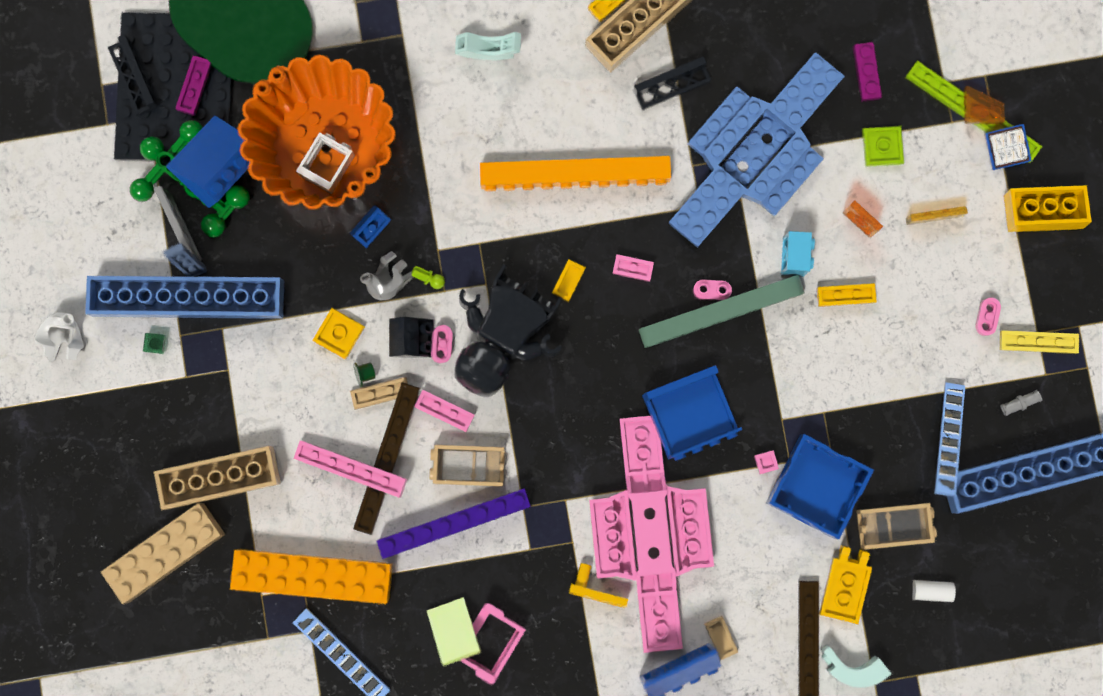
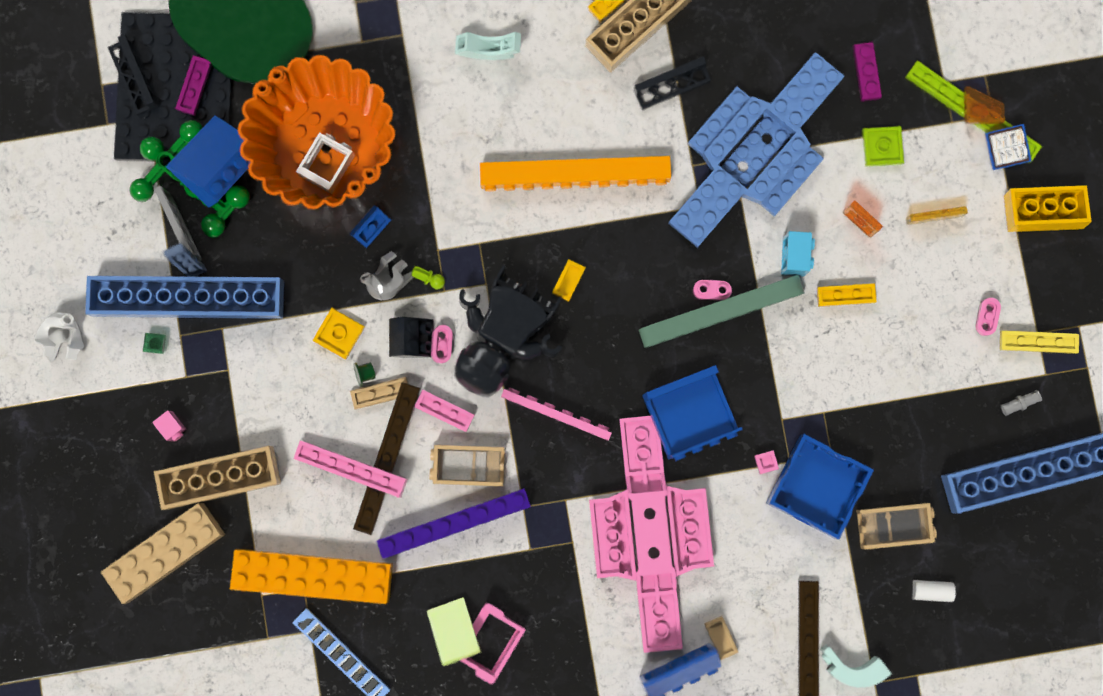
(169, 426): none -> bright pink brick
(564, 416): none -> bright pink plate
(580, 589): yellow piece -> none
(633, 268): bright pink plate -> none
(846, 586): yellow tile -> none
(950, 439): tile -> none

